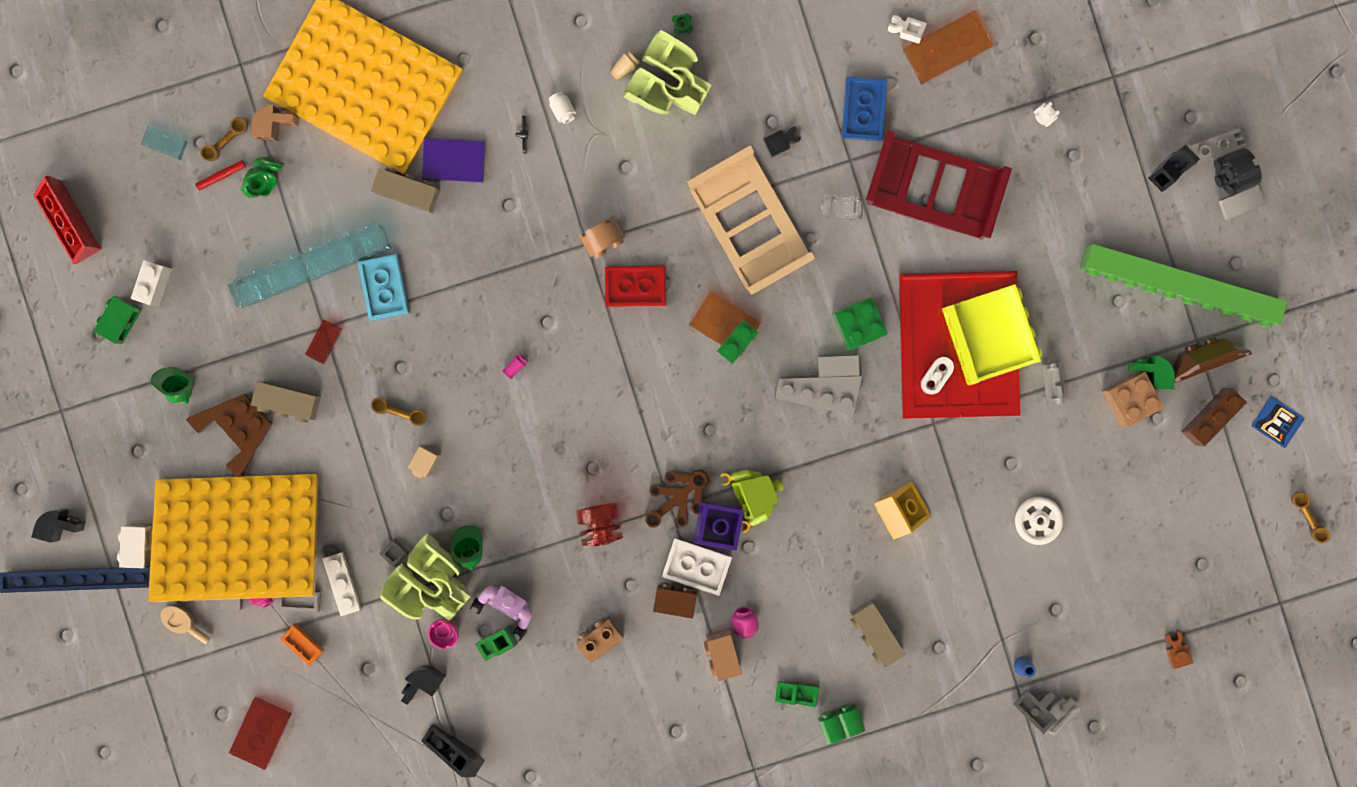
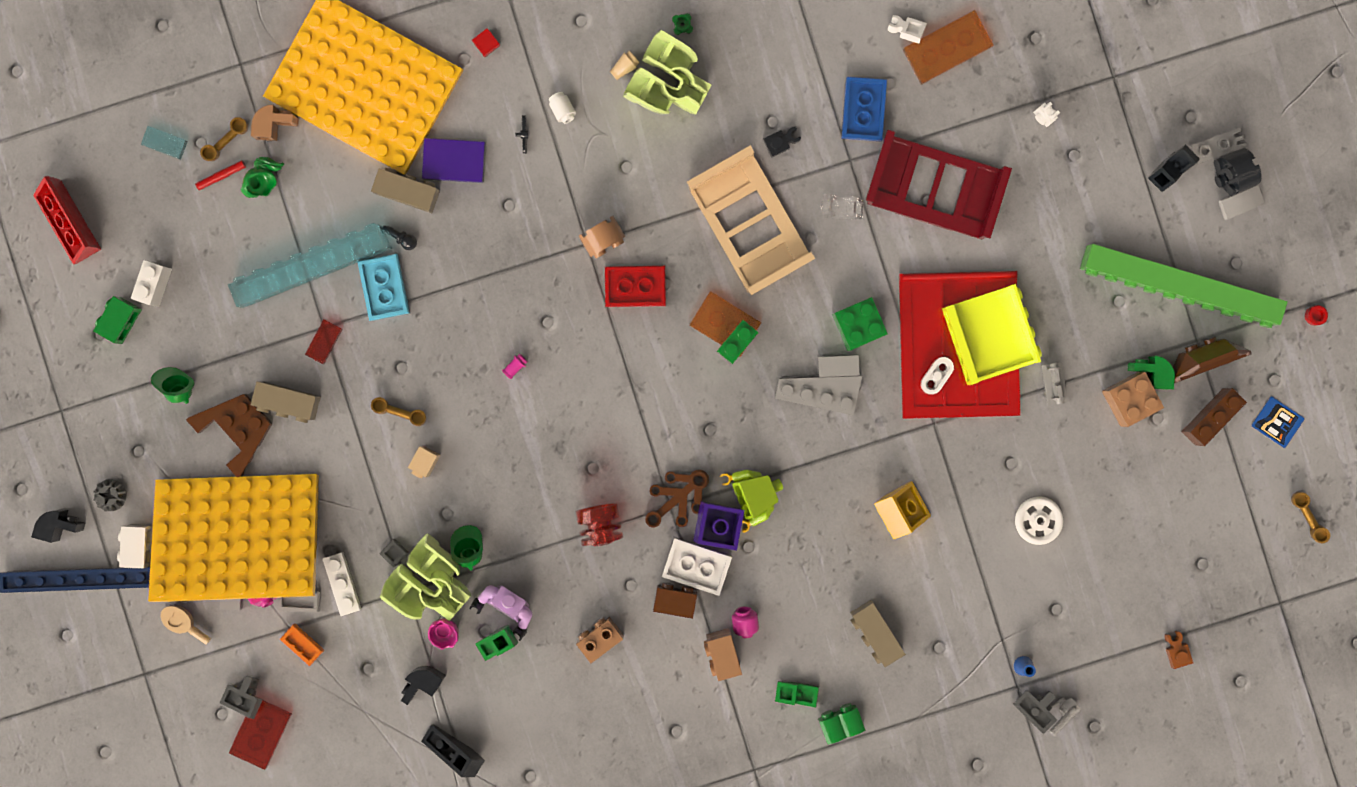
(117, 491): none -> dark grey gear
(242, 698): none -> dark grey hinge
(406, 240): none -> black bar
(485, 42): none -> red tile
(1316, 315): none -> red tile

